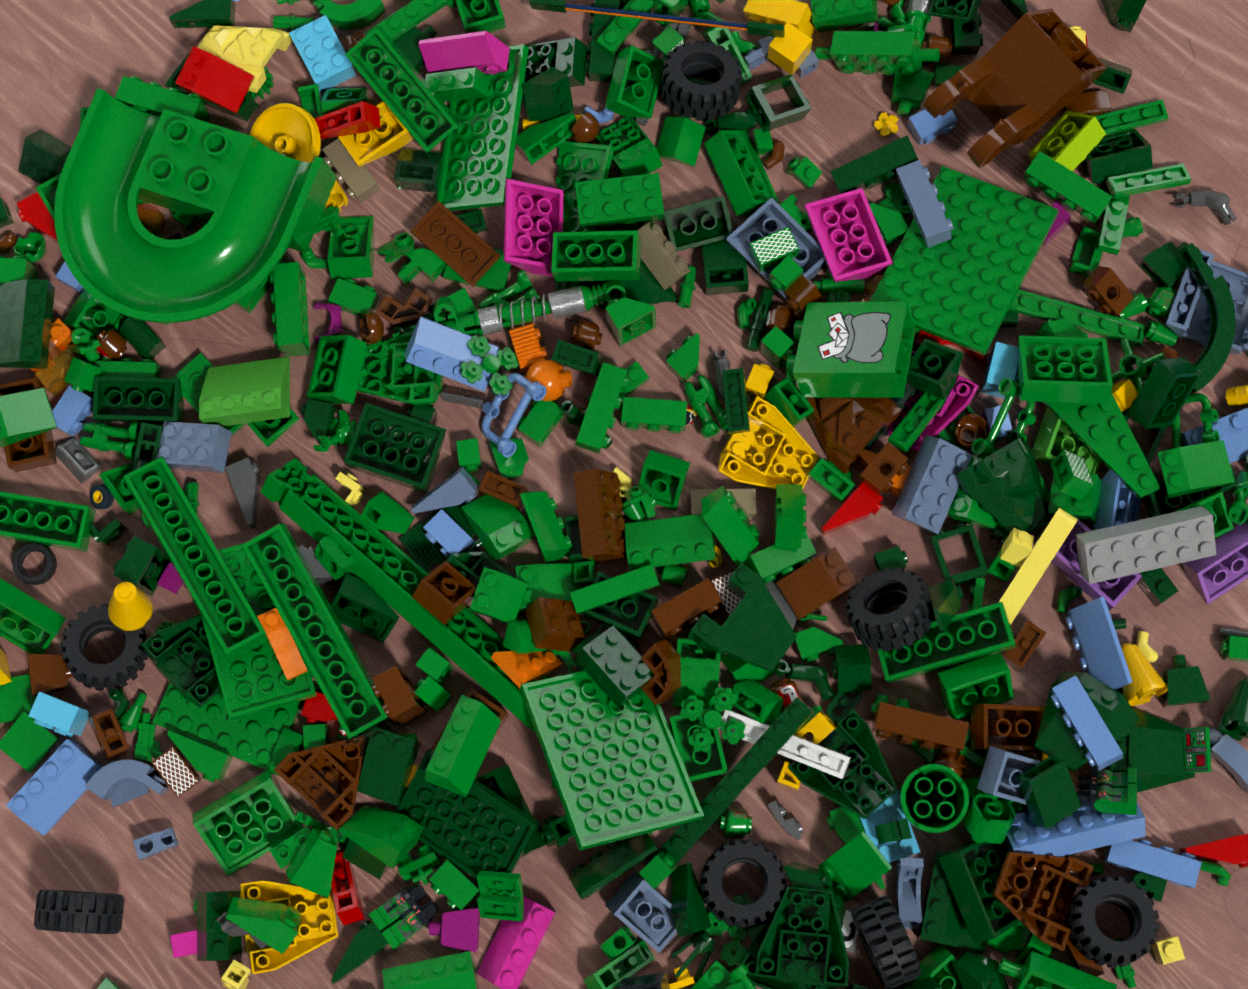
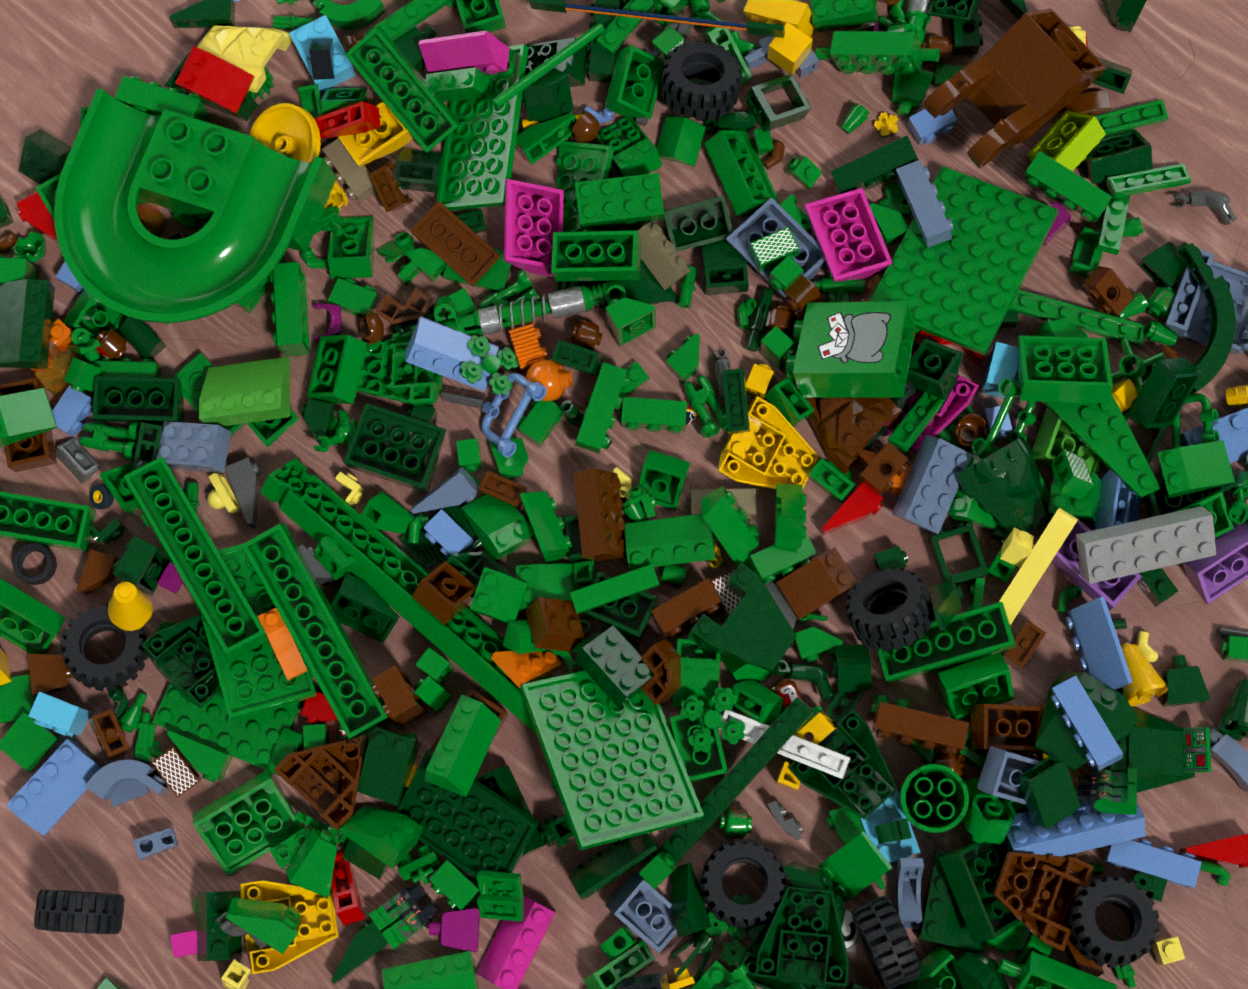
(96, 572): none -> reddish brown slope
(222, 495): none -> light yellow tile
(322, 58): none -> black slope
(388, 189): none -> reddish brown panel
(415, 526): none -> green arm
(547, 66): none -> green piece
(854, 118): none -> green cone

